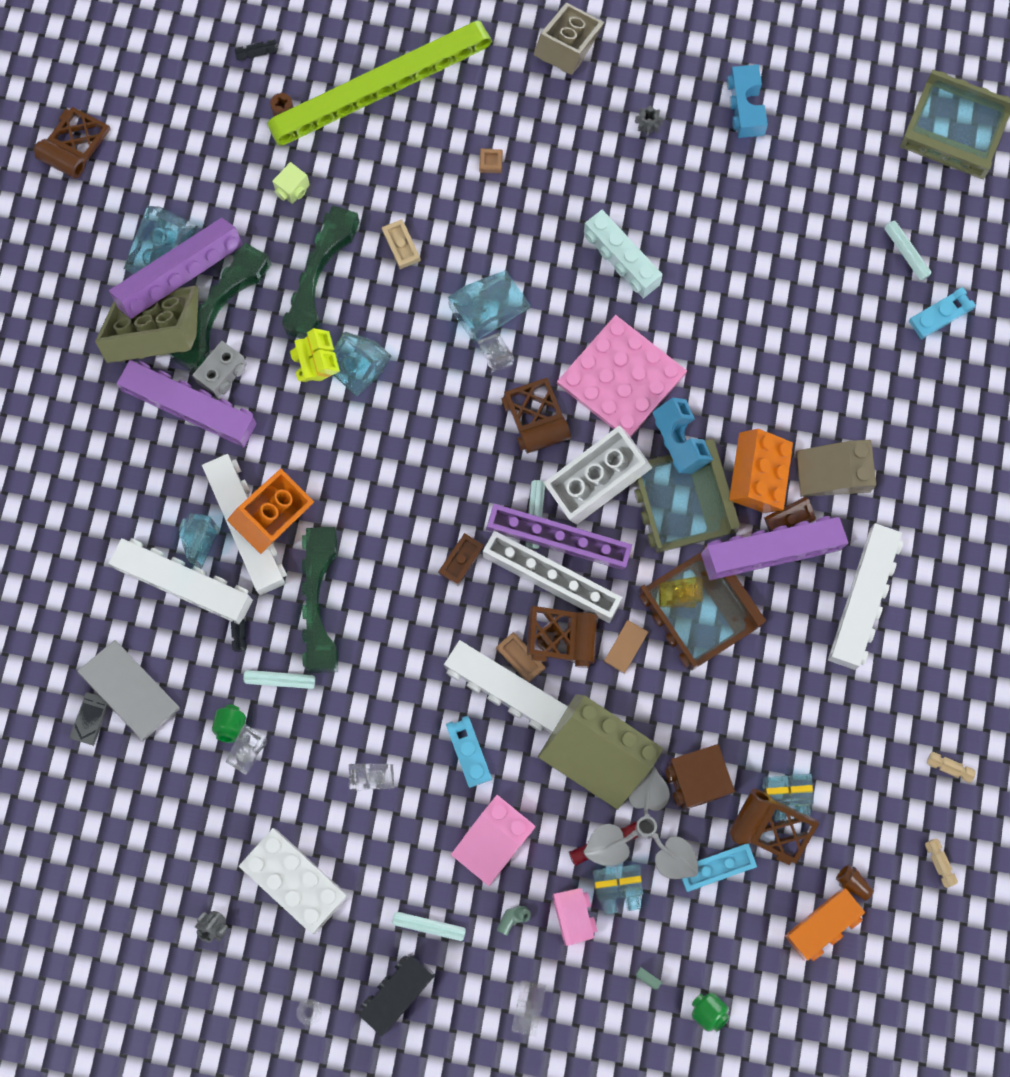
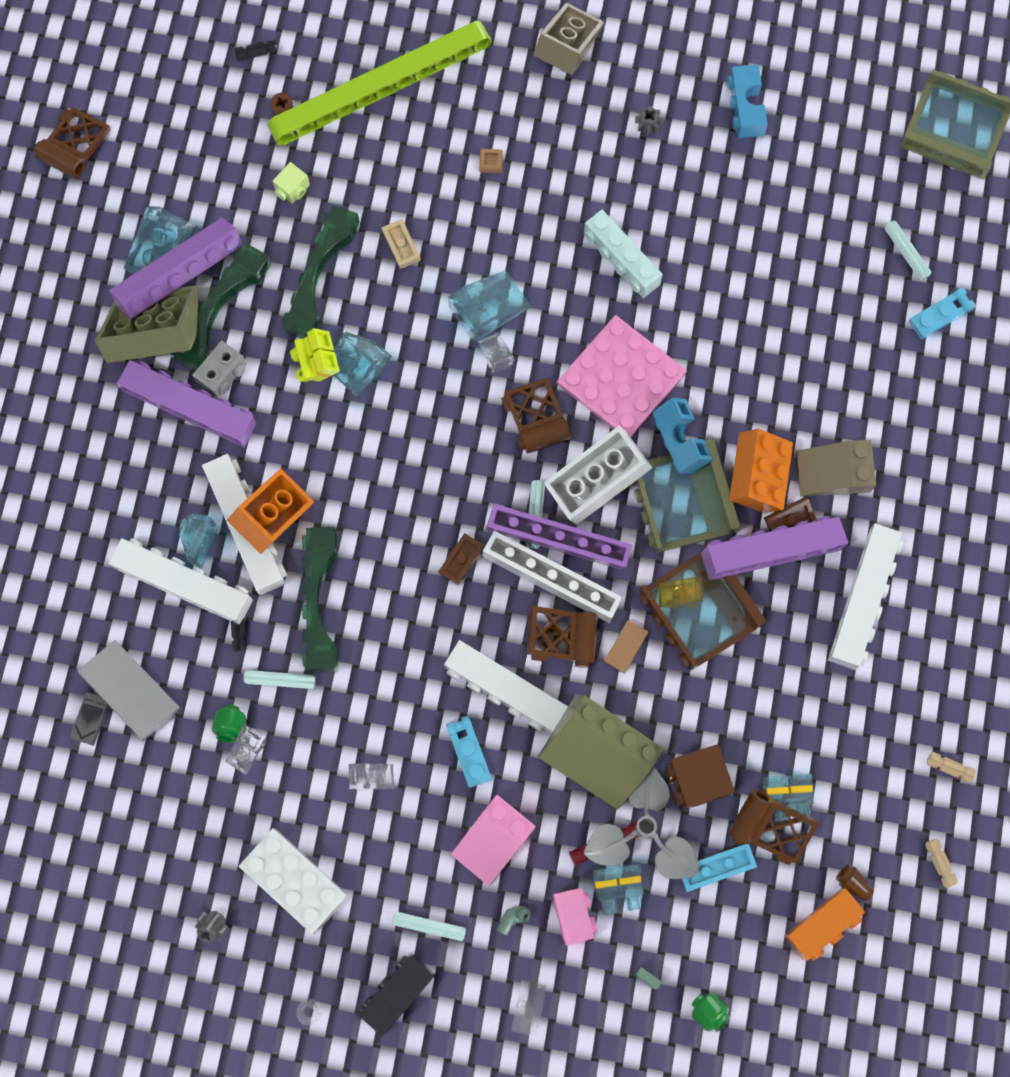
(516, 655): medium nougat tile -> none

